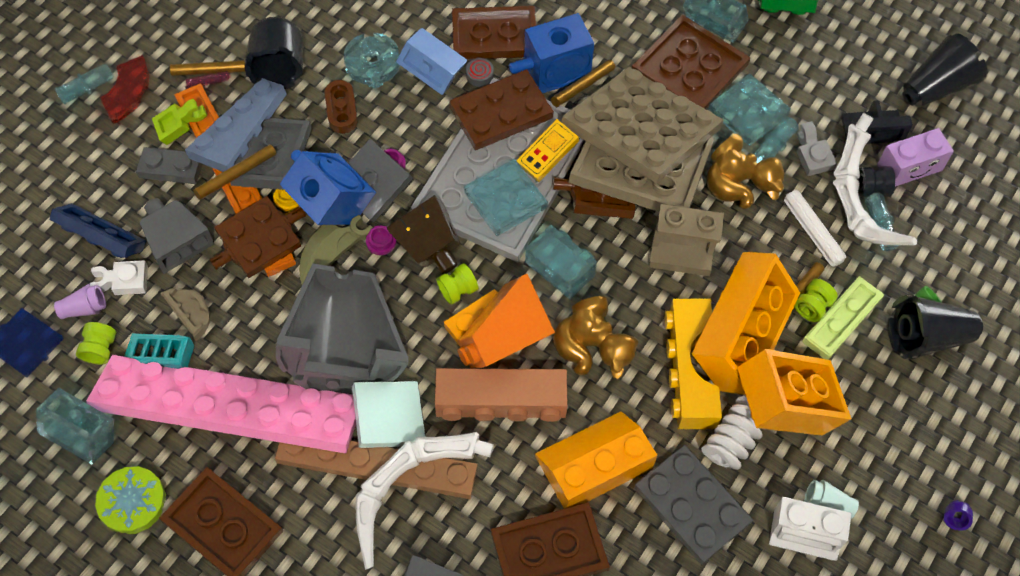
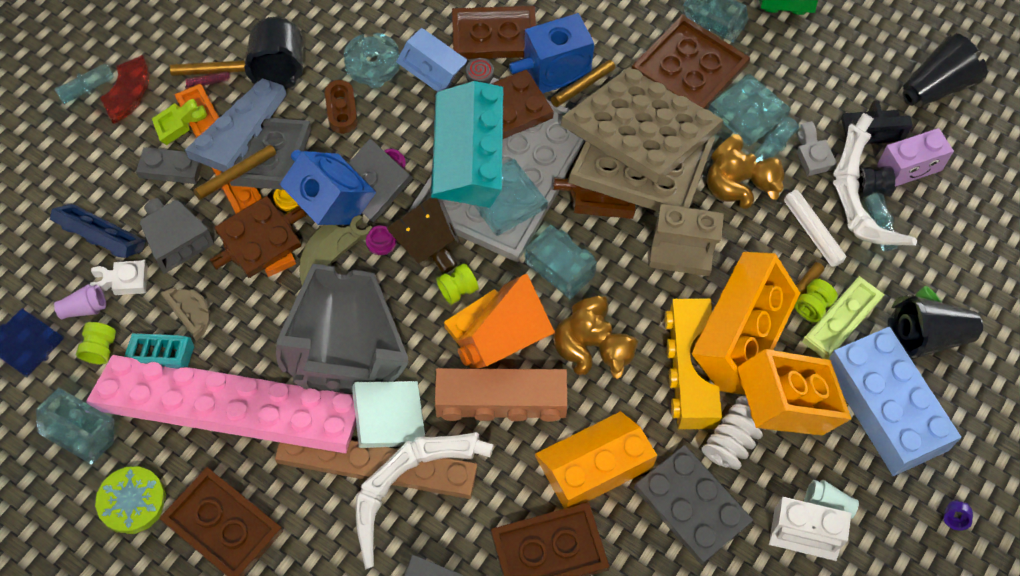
(468, 144): none -> teal slope
(547, 150): yellow tile -> none
(893, 401): none -> light blue brick

